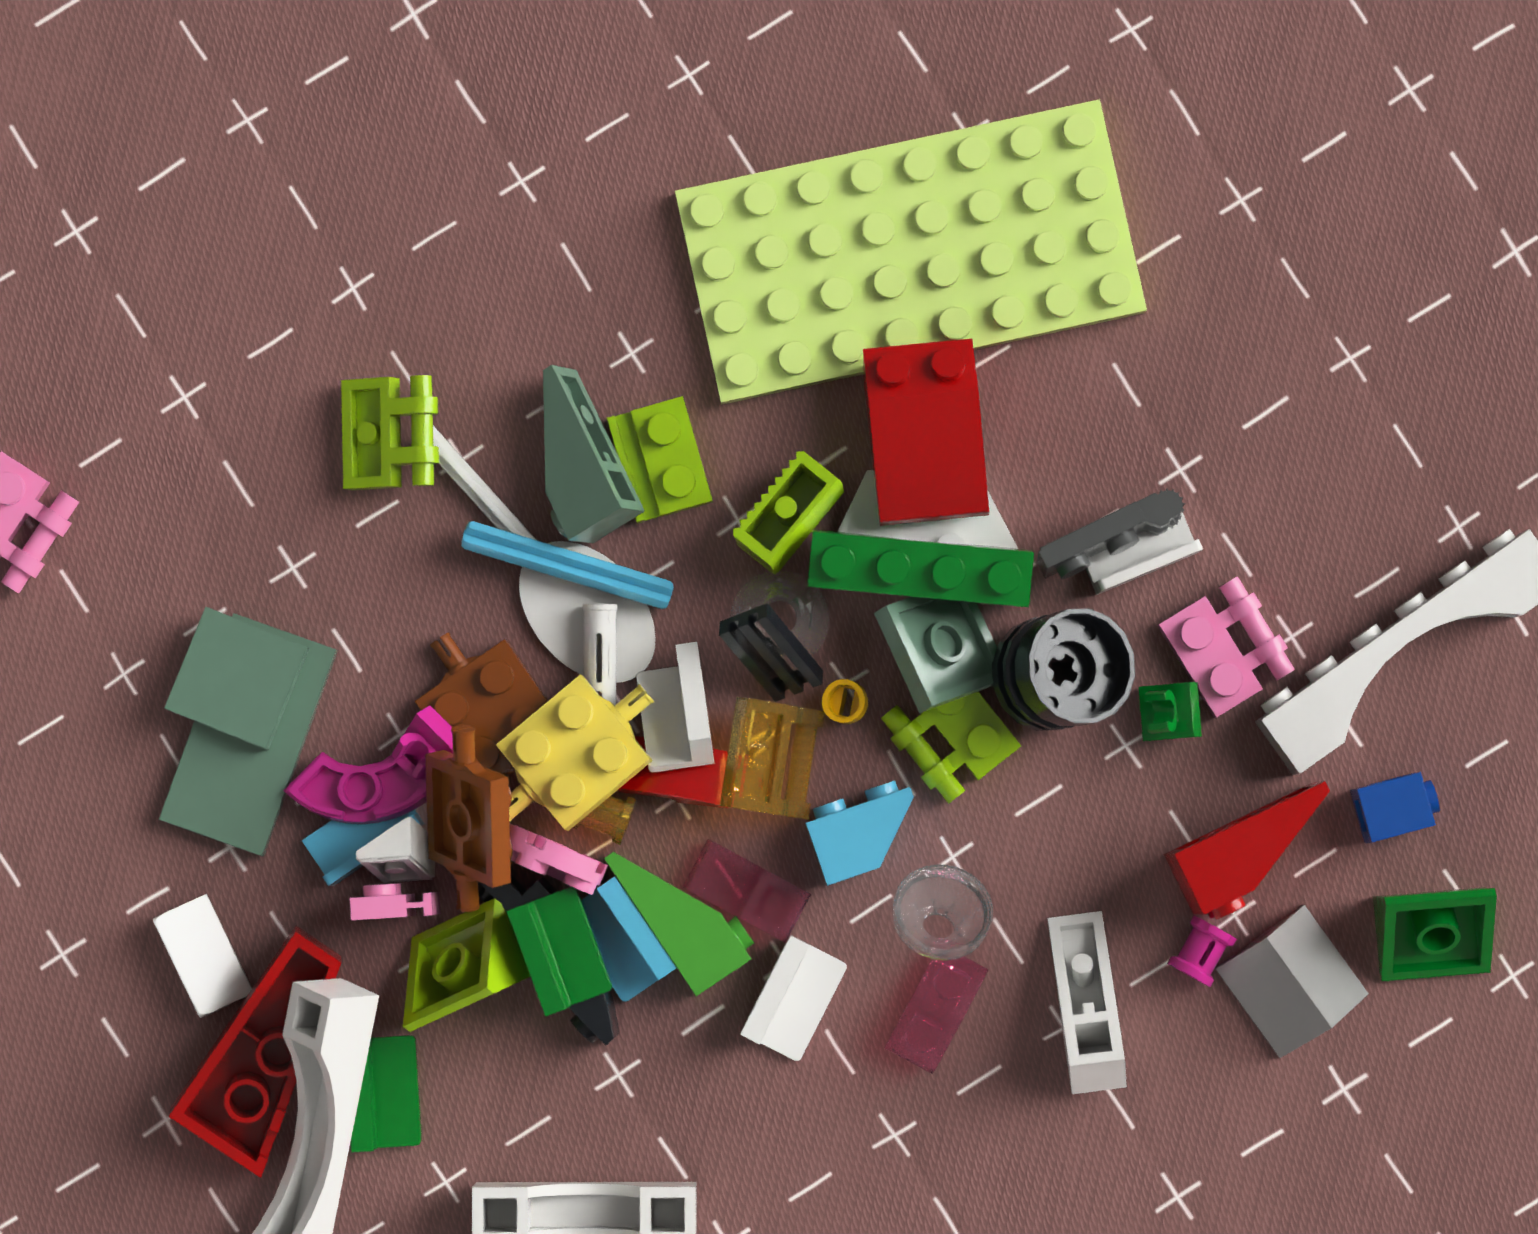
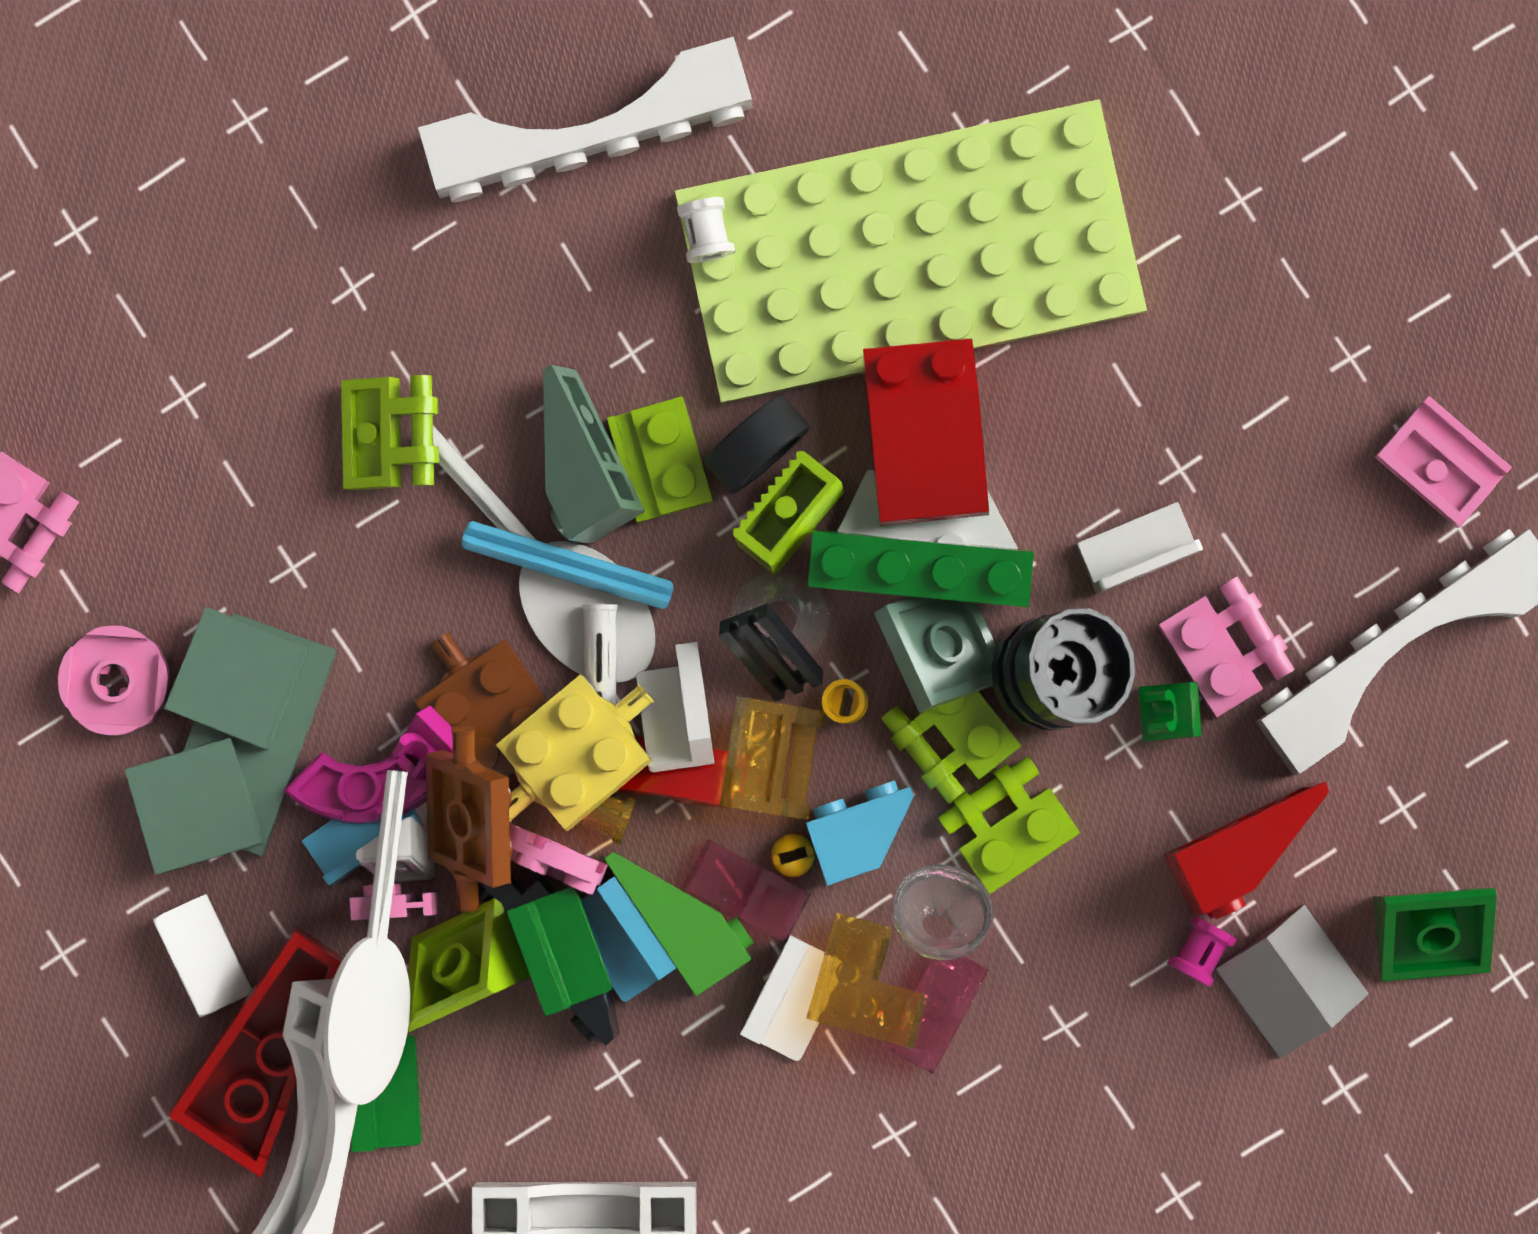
(94, 656): none -> bright pink plate
(193, 806): none -> sand green tile
(371, 989): none -> white piece
(477, 152): none -> white arch
(705, 230): none -> white bush
(756, 444): none -> black tyre
(790, 843): none -> yellow hinge
(850, 989): none -> clear yellow plate
(1019, 838): none -> lime plate
(1087, 1003): white slope -> none
(1112, 532): dark grey hinge -> none
(1395, 806): blue brick -> none
(1443, 462): none -> bright pink plate

